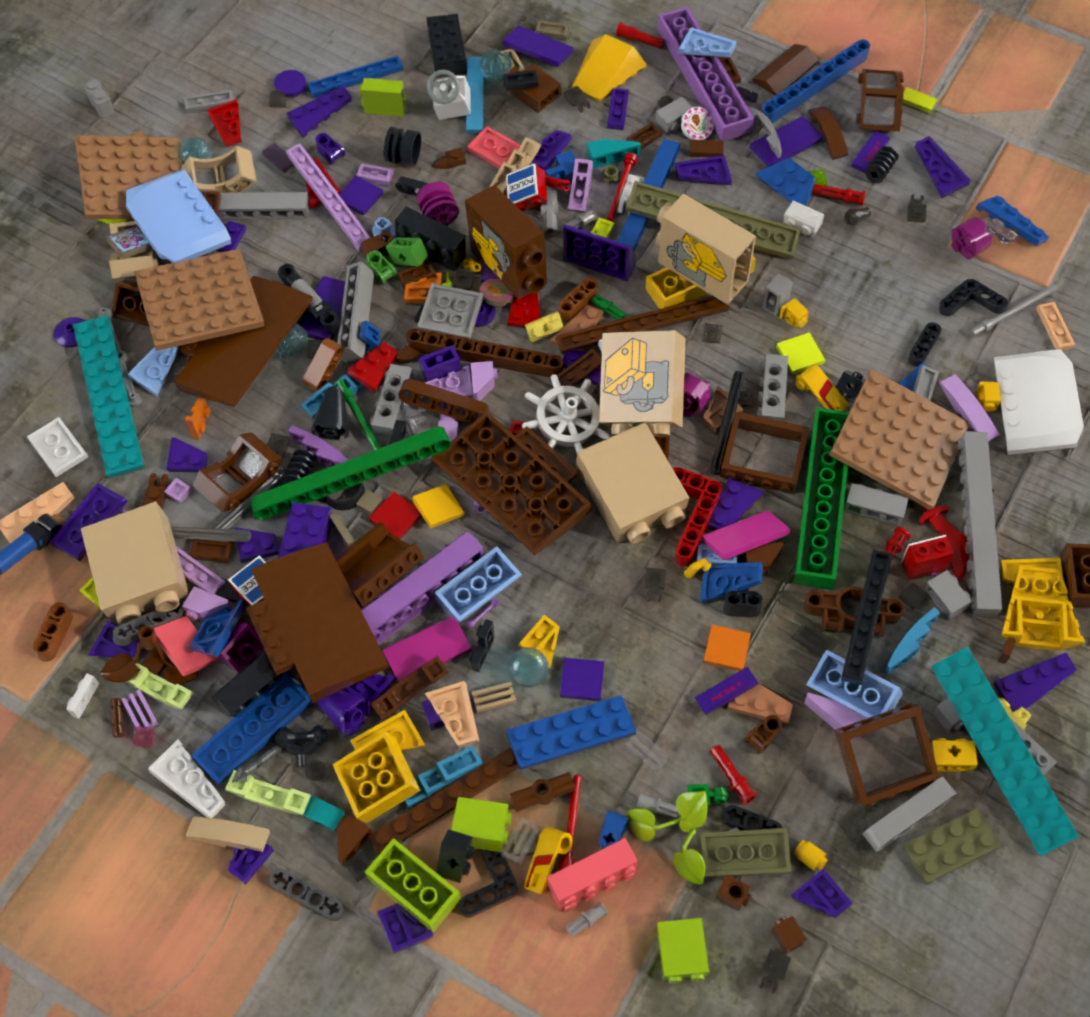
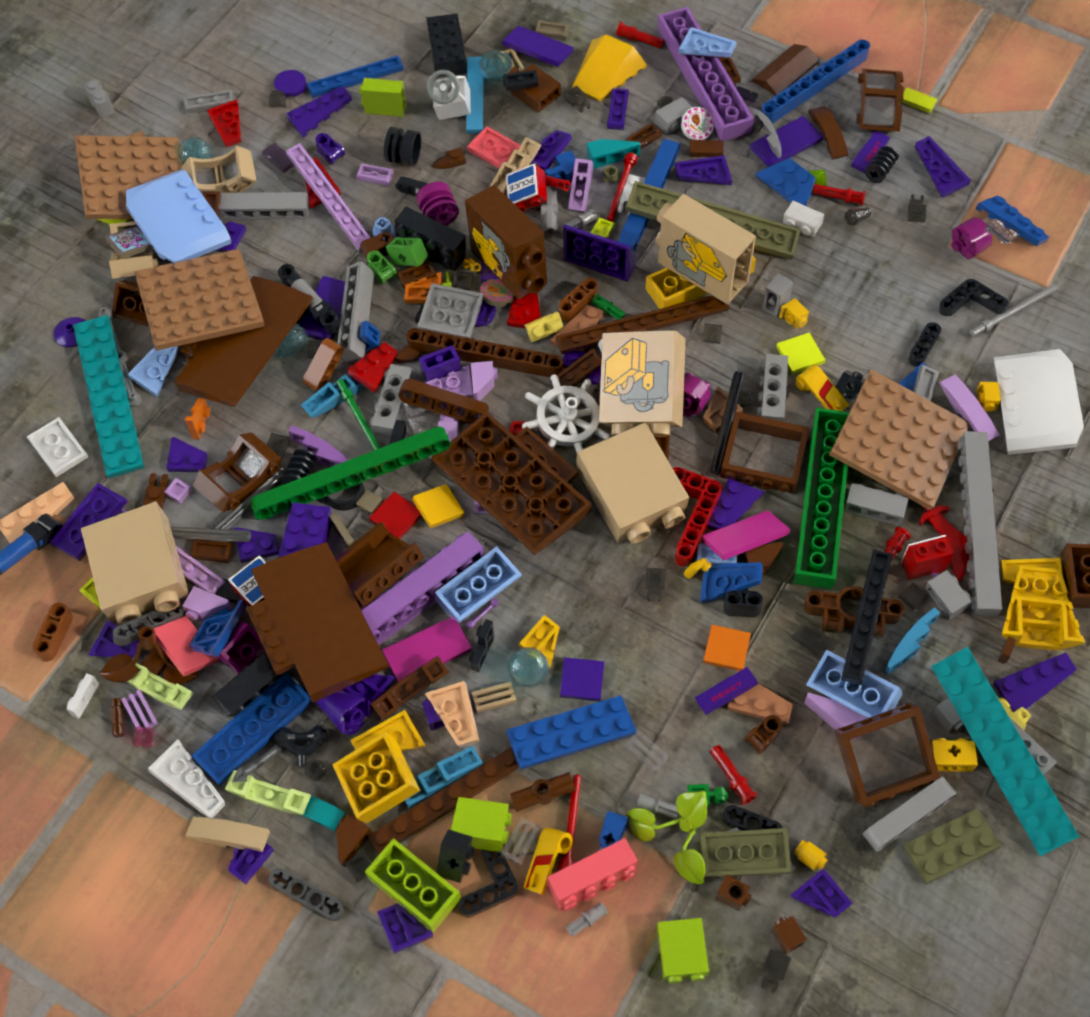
(331, 416): black cone -> none
(360, 195): dark purple tile -> none
(1055, 326): light nougat tile -> none

